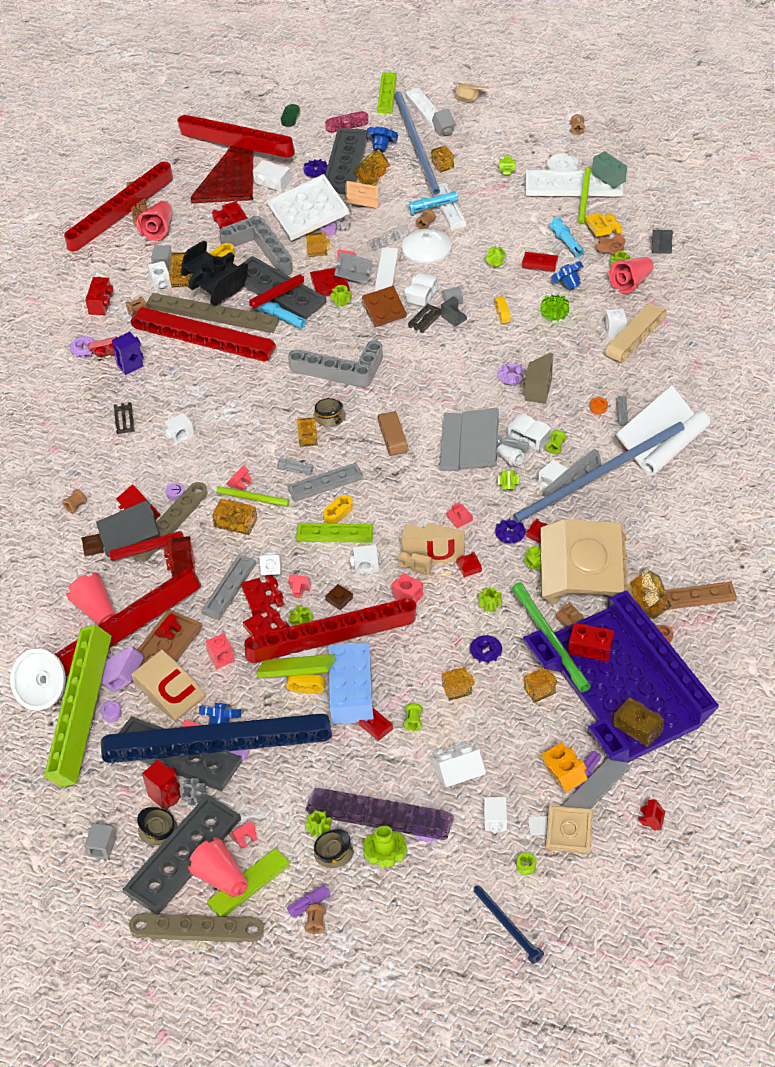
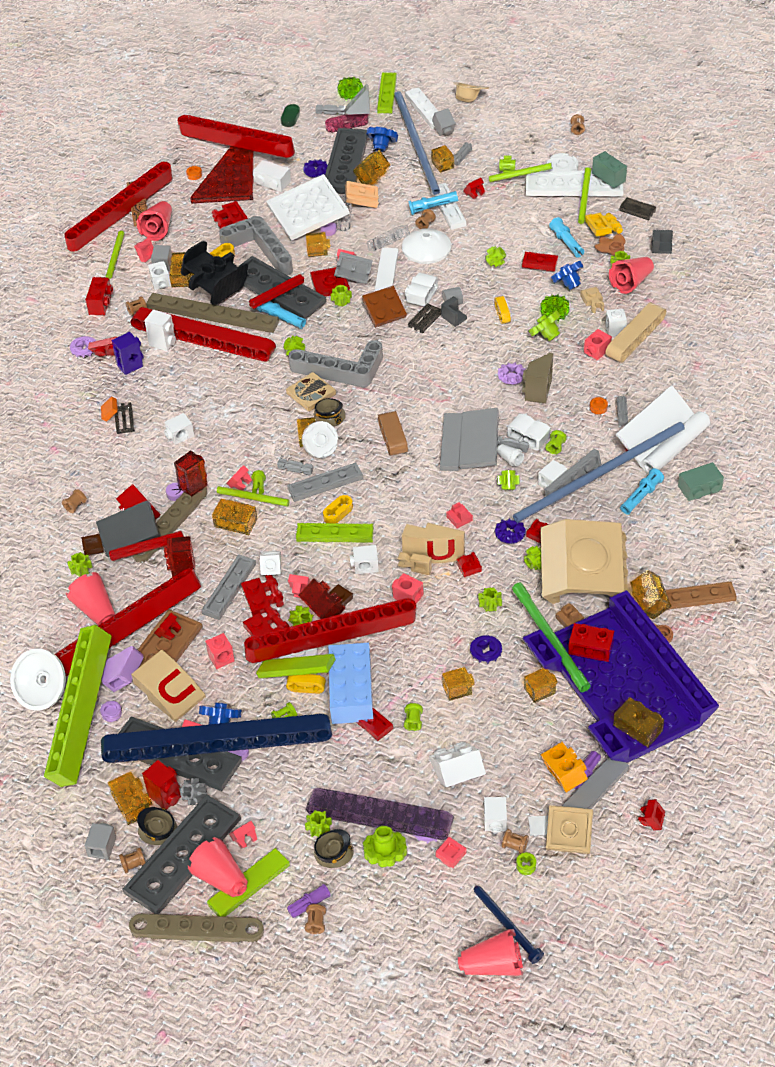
(79, 564): none -> lime gear
(109, 409): none -> orange tile
(115, 253): none -> lime bar
(129, 796): none -> clear yellow brick
(132, 860): none -> medium nougat bush
(144, 250): none -> coral tile
(160, 330): none -> white brick
(191, 473): none -> clear red brick
(194, 173): none -> orange tile
(258, 481): none -> lime pin
(288, 709): none -> lime bush
(293, 343): none -> lime gear
(310, 391): none -> tan tile
(319, 439): none -> white tile
(321, 600): none -> clear red brick
(330, 109): none -> light grey axle
(349, 87): none -> clear neon green gear
(360, 103): none -> light grey slope
(451, 852): none -> coral tile
(462, 153): none -> light grey axle
(473, 187): none -> red tile
(493, 956): none -> coral cone
(515, 841): none -> medium nougat bush
(520, 172): none -> lime bar
(546, 326): none -> lime plant
(592, 297): none -> tan plate
(596, 344): none -> coral brick
(637, 208): none -> clear smoke tile
(647, 485): none -> medium azure pin
(700, 481): none -> sand green brick

